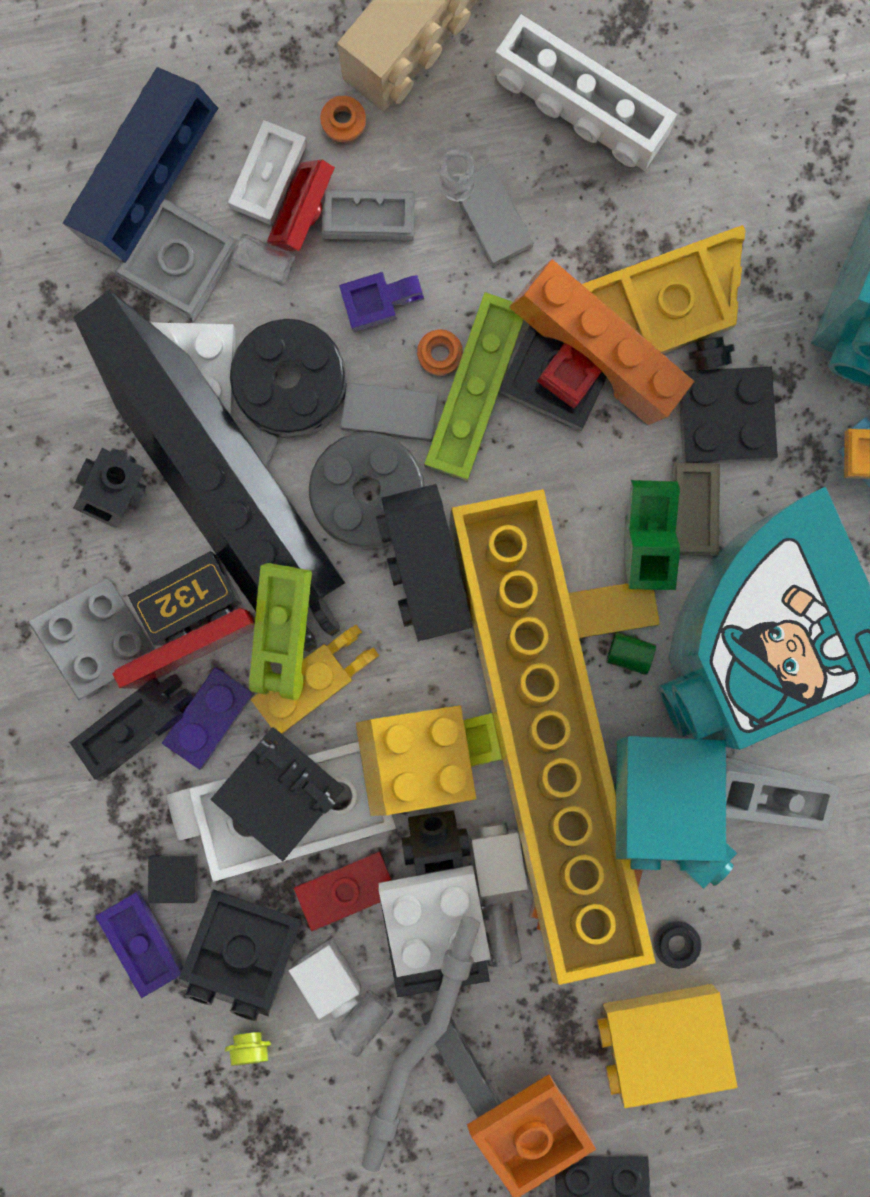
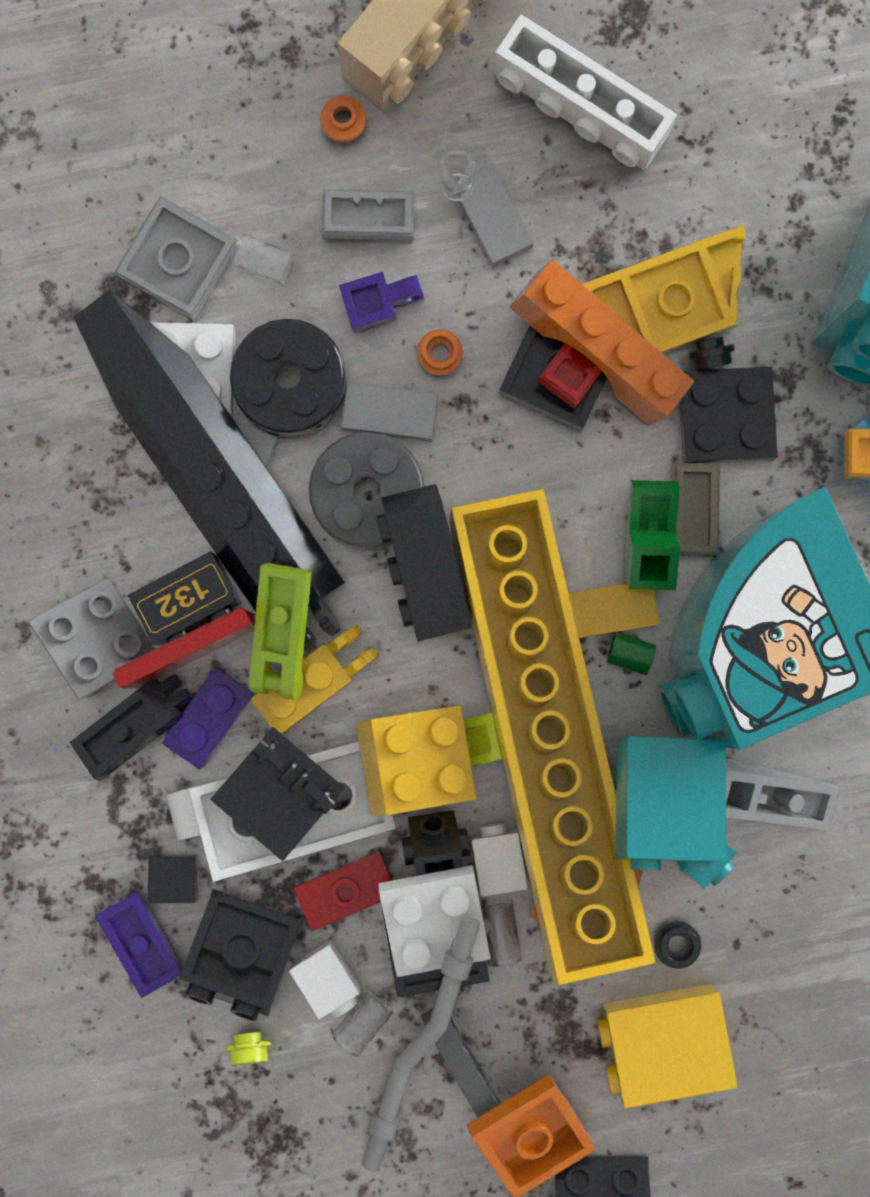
(109, 486): black brick -> none
(141, 164): dark blue brick -> none
(267, 172): white plate -> none
(301, 205): red plate -> none
(475, 388): lime plate -> none

